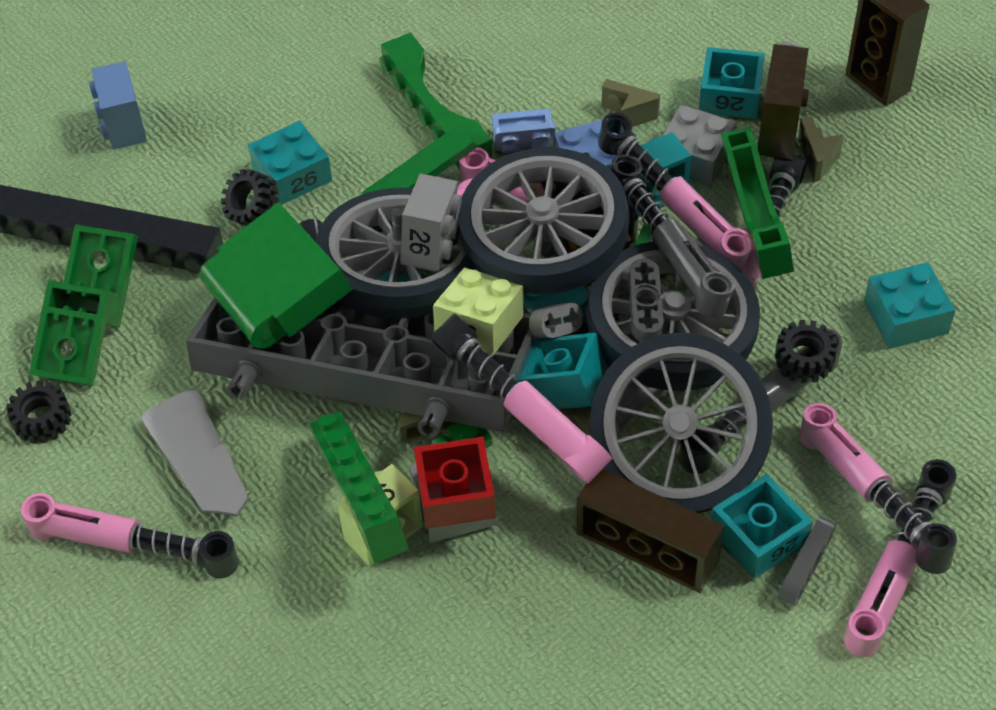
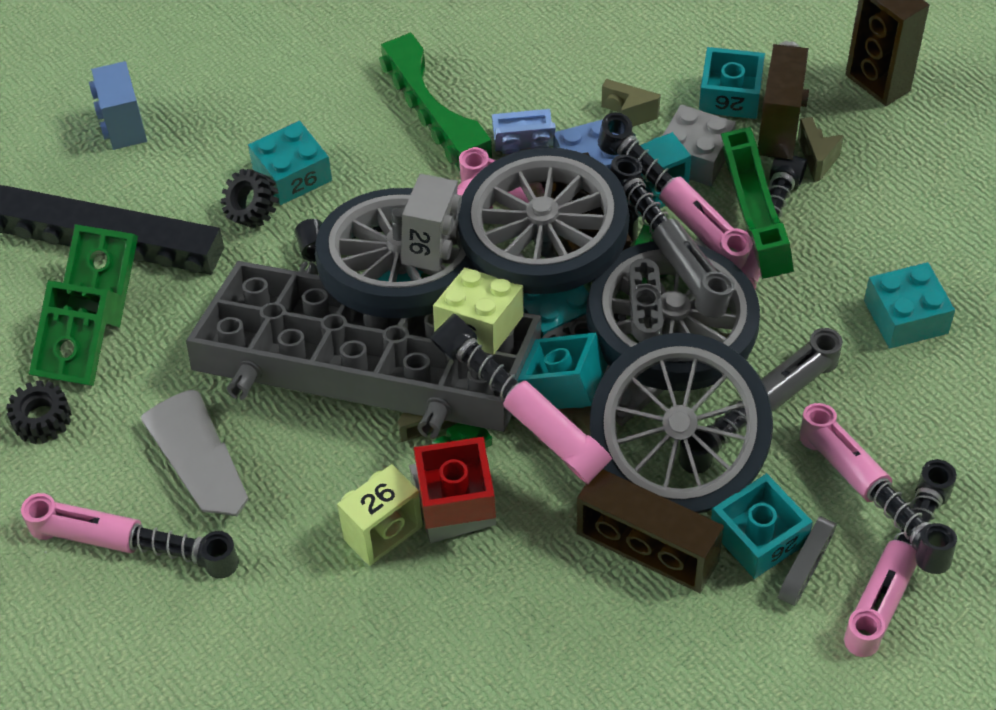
(273, 278): green piece -> none
(360, 487): green arch -> none
(429, 161): green tile -> none
(557, 325): light grey beam -> none
(806, 336): black tyre -> none

